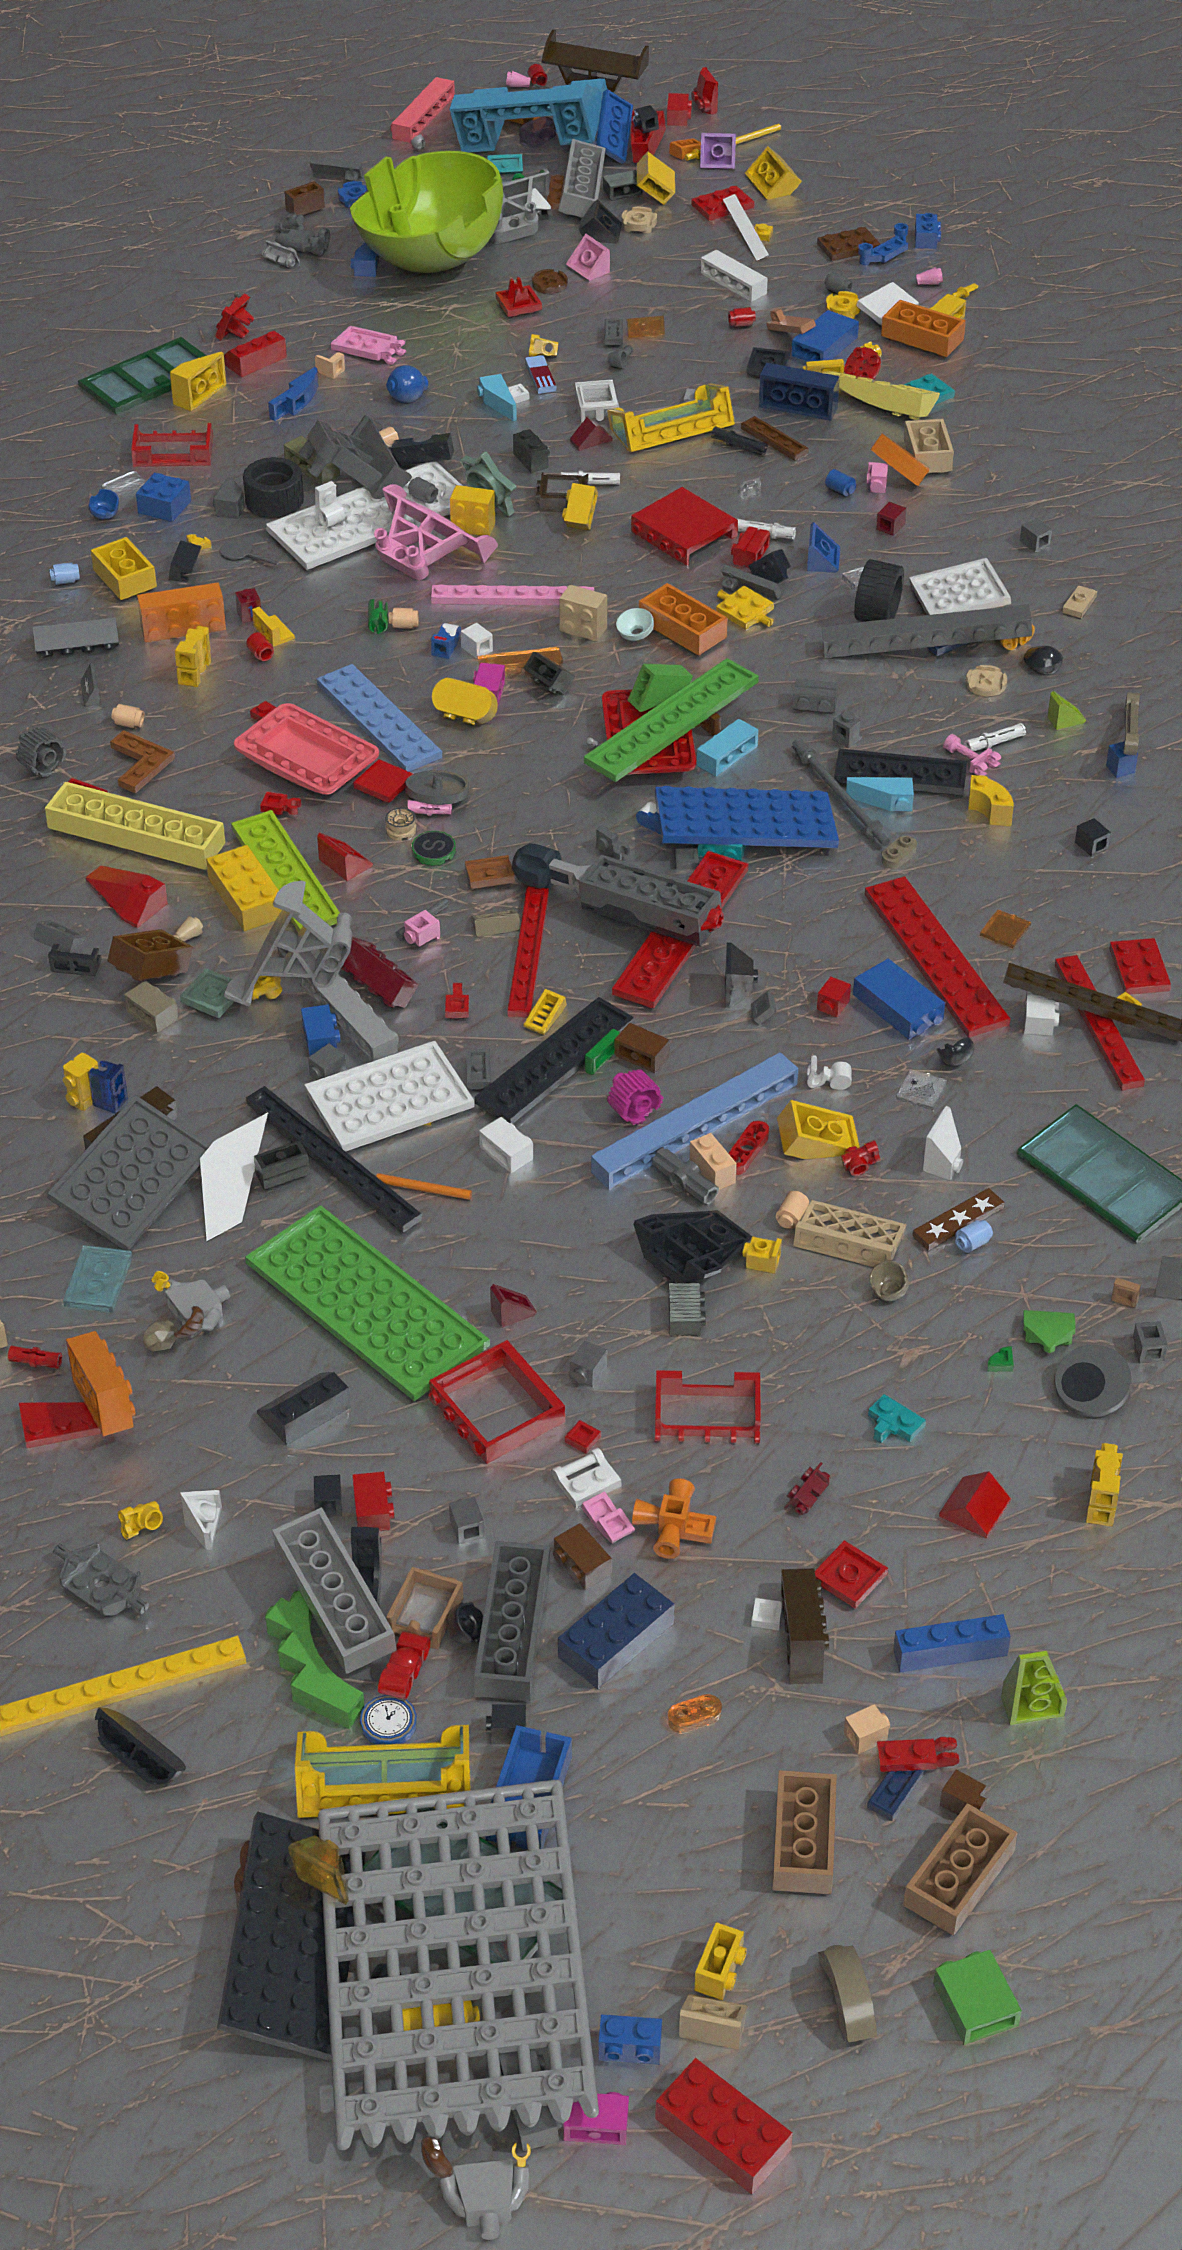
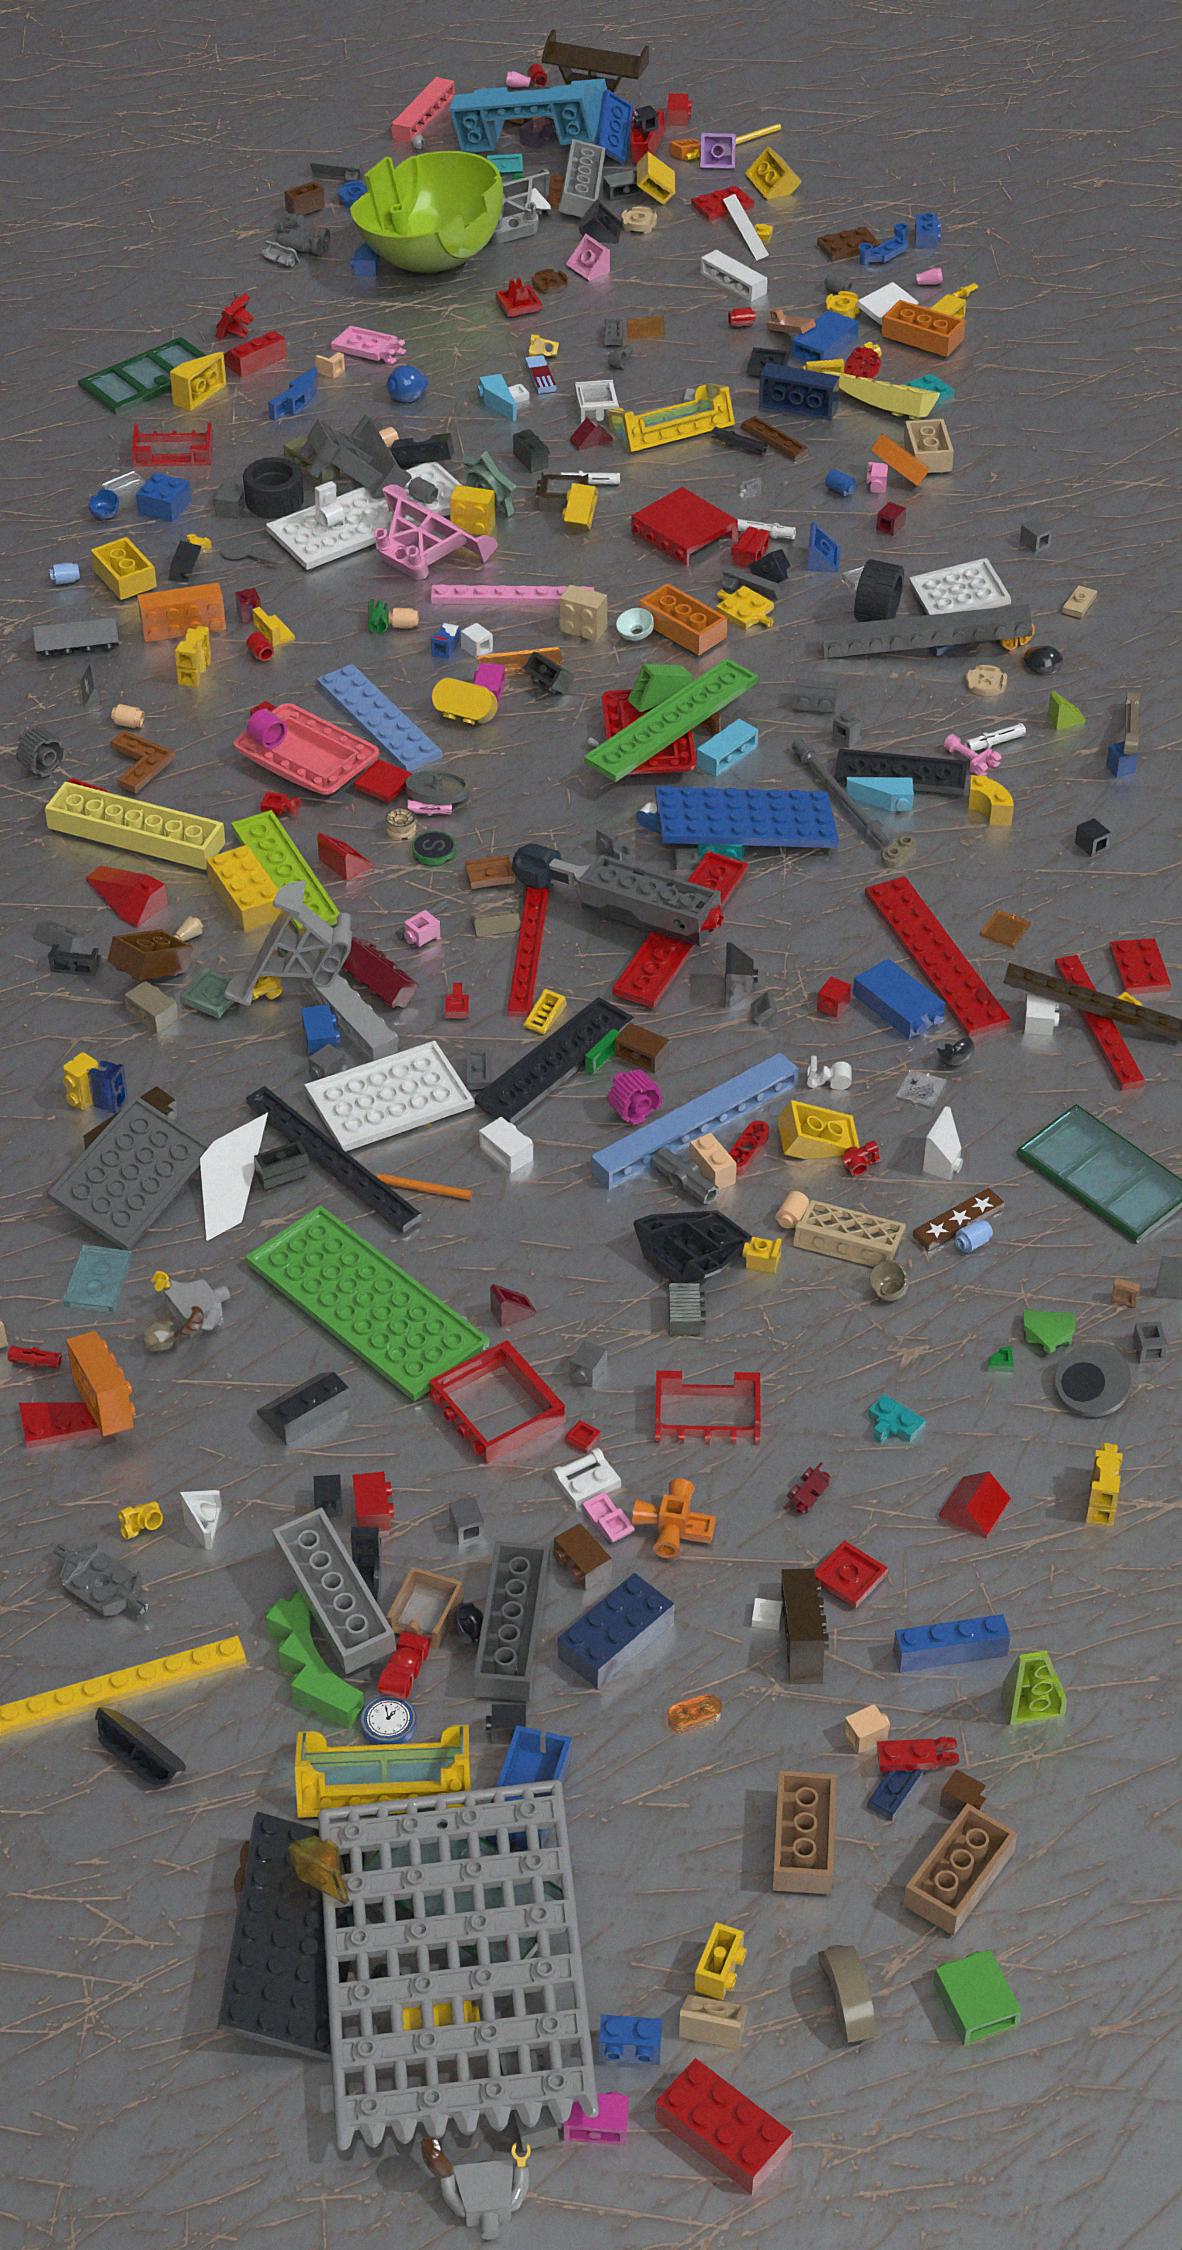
(266, 729): none -> dark pink piece
(706, 92): red slope -> none

